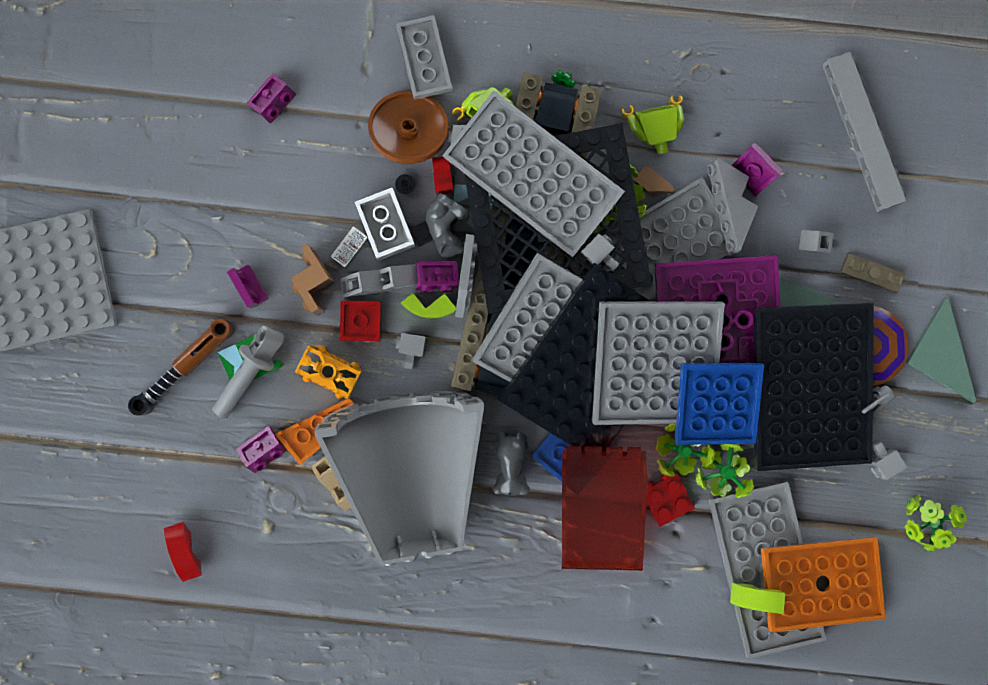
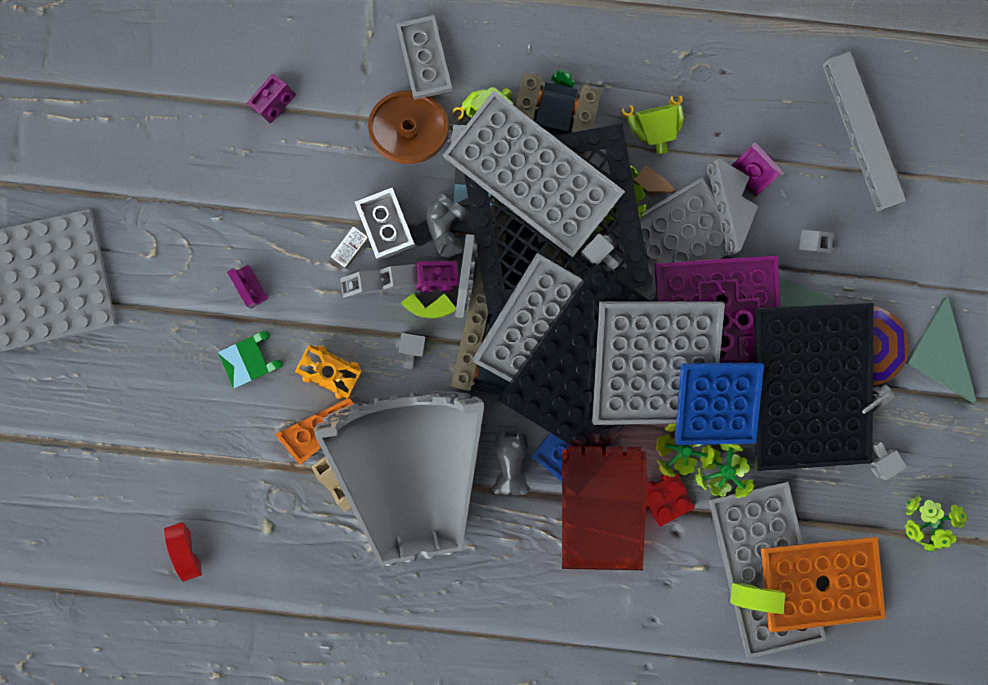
(182, 365): piece -> none
(256, 357): light grey piece -> none
(261, 450): magenta bracket -> none
(311, 280): medium nougat bracket -> none
(360, 321): red plate -> none
(405, 190): black plate -> none
(442, 176): red leg -> none
(872, 273): dark tan plate -> none

